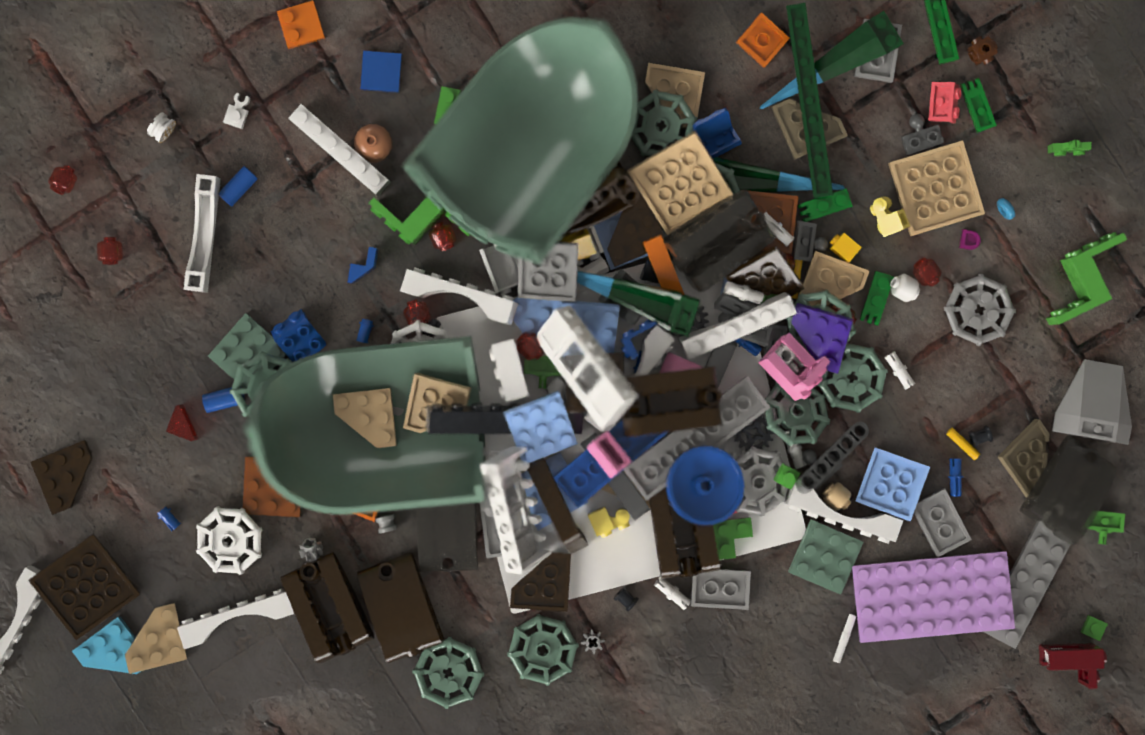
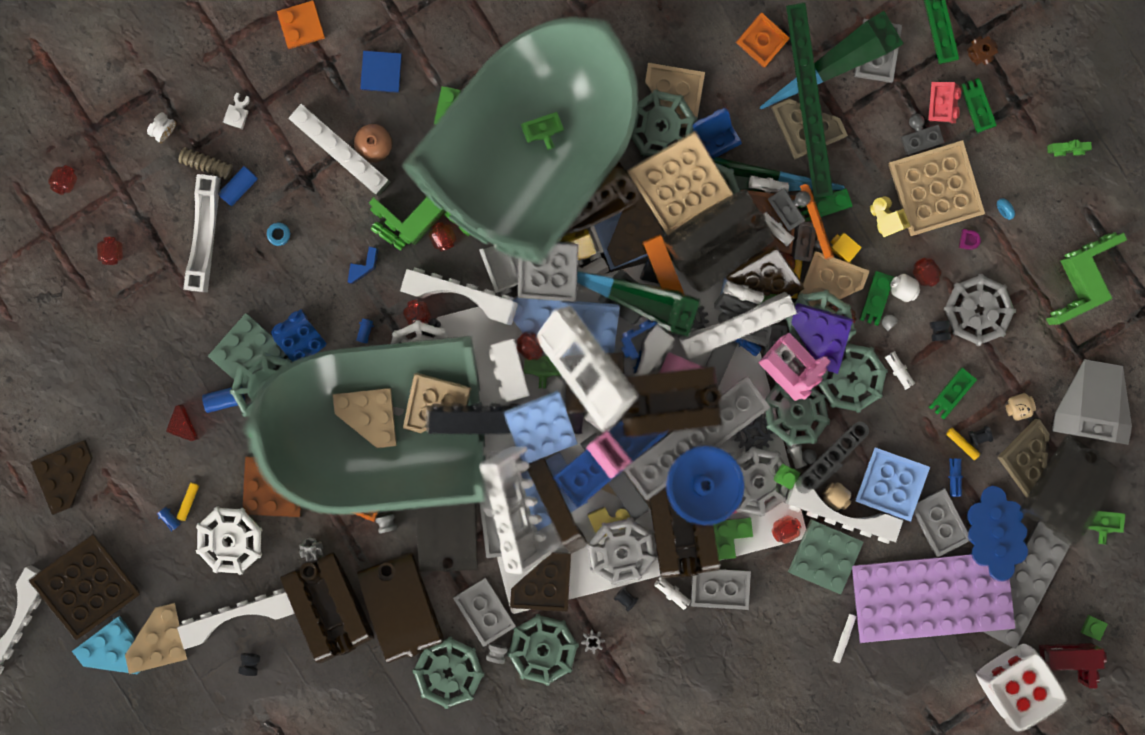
(187, 502): none -> yellow piece
(205, 163): none -> dark tan piece
(249, 664): none -> black wheel
(272, 228): none -> dark azure piece
(388, 236): none -> bright green axle
(484, 611): none -> light grey plate
(496, 653): none -> light grey wheel
(543, 129): none -> bright green plate
(614, 543): none -> light grey plate
(768, 185): none -> white pin
(786, 529): none -> clear red head
(788, 208): none -> dark grey plate
(818, 225): none -> orange tile
(889, 322): none -> light grey hinge
(940, 326): none -> black wheel
(953, 392): none -> green hinge
(997, 533): none -> blue plate
(1020, 406): none -> tan head
(1021, 687): none -> white piece

